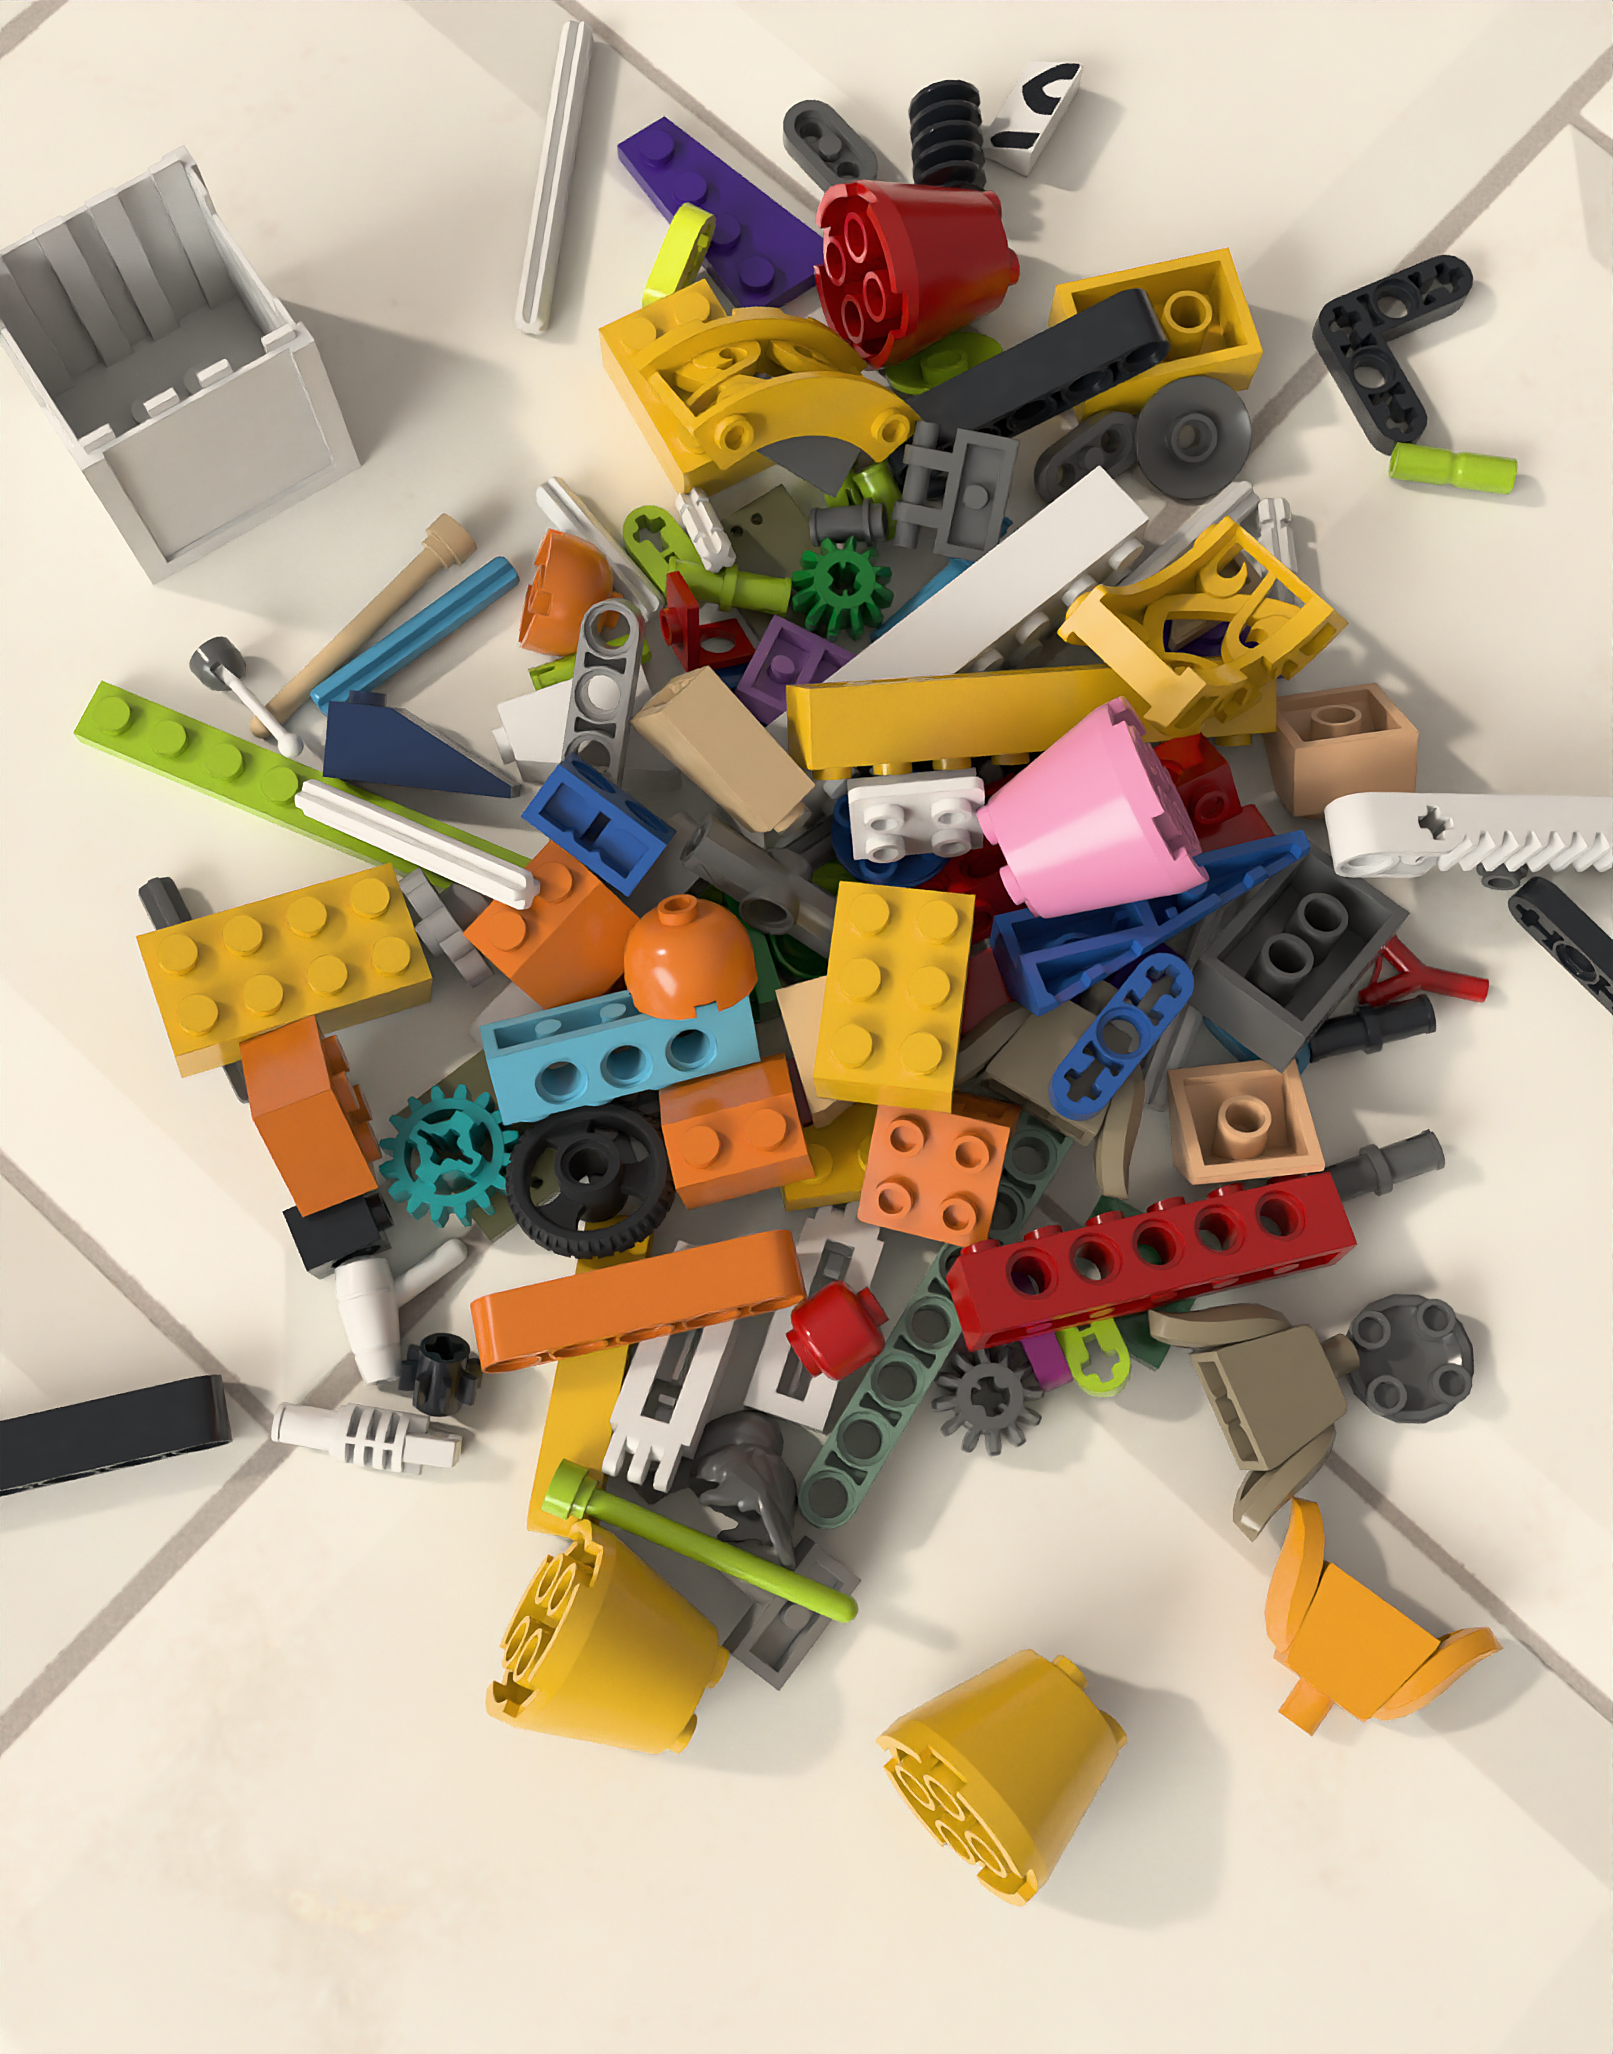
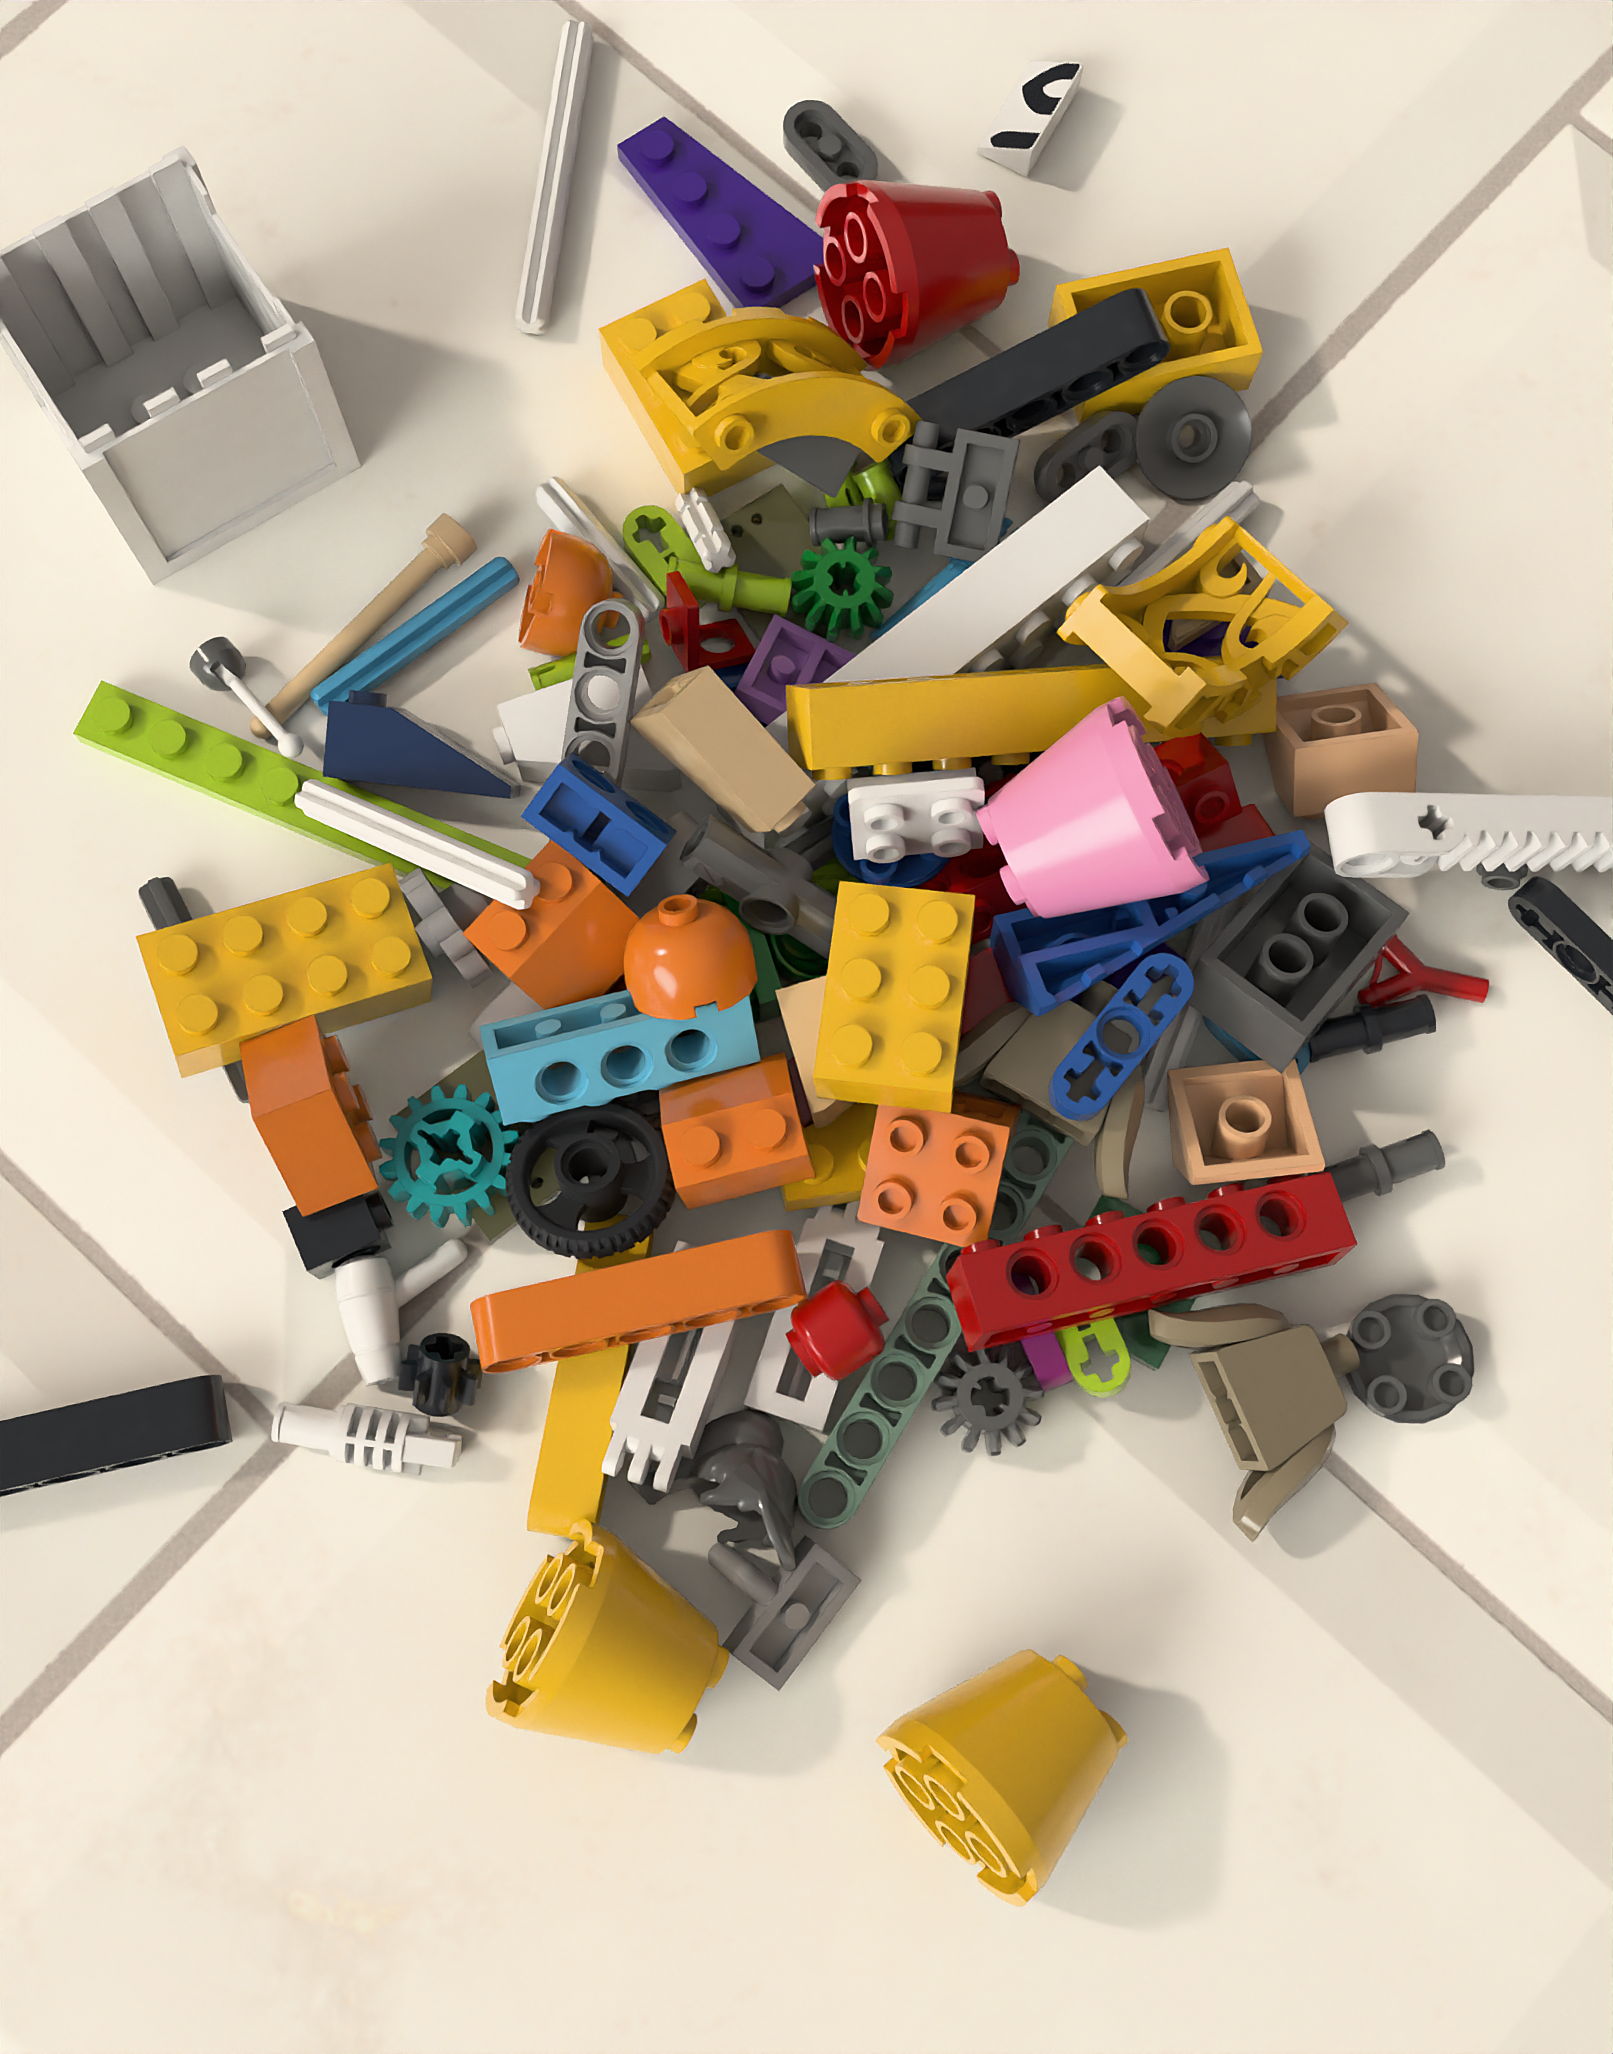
(577, 1494): lime piece -> none
(680, 253): neon yellow beam -> none
(942, 362): lime dish -> none
(947, 136): black piece -> none
(1272, 521): white axle -> none
(1352, 1642): light orange torso -> none
(1369, 343): black beam -> none
(1460, 469): lime piece -> none

